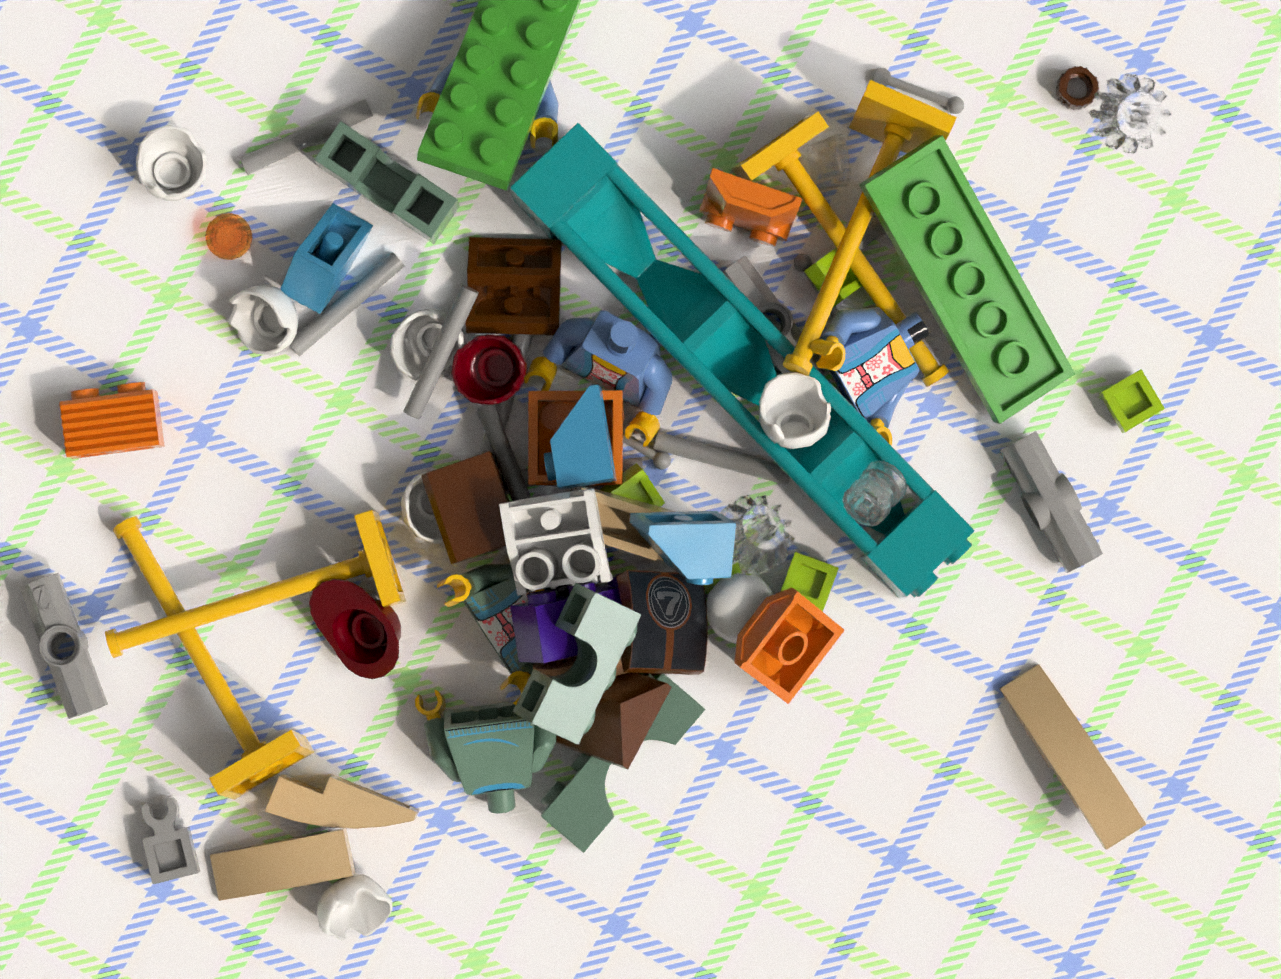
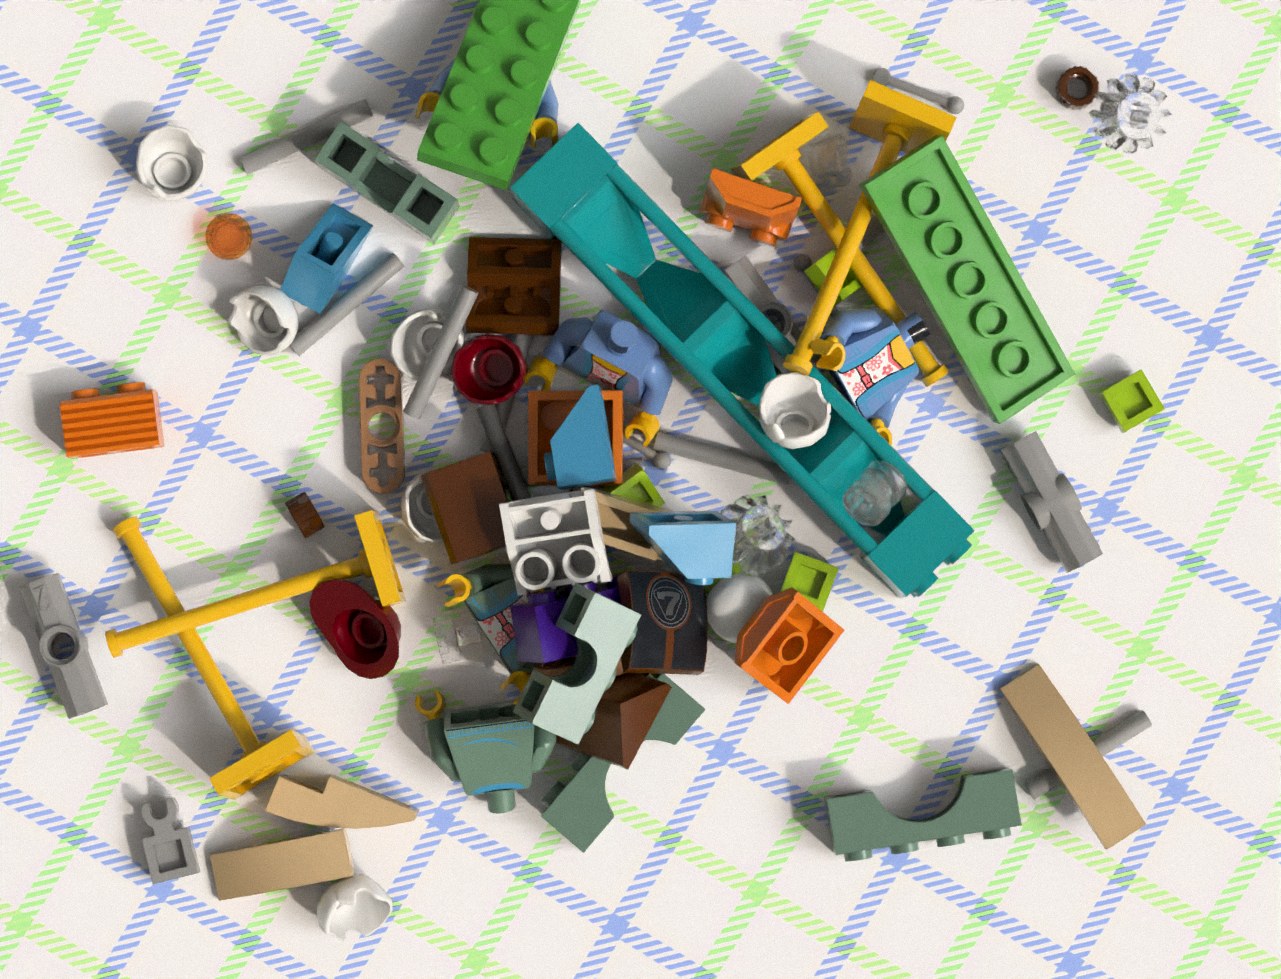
(304, 514): none -> reddish brown axle
(369, 391): none -> medium nougat beam
(451, 638): none -> clear tile
(982, 804): none -> sand green arch
(1104, 743): none -> light grey bar

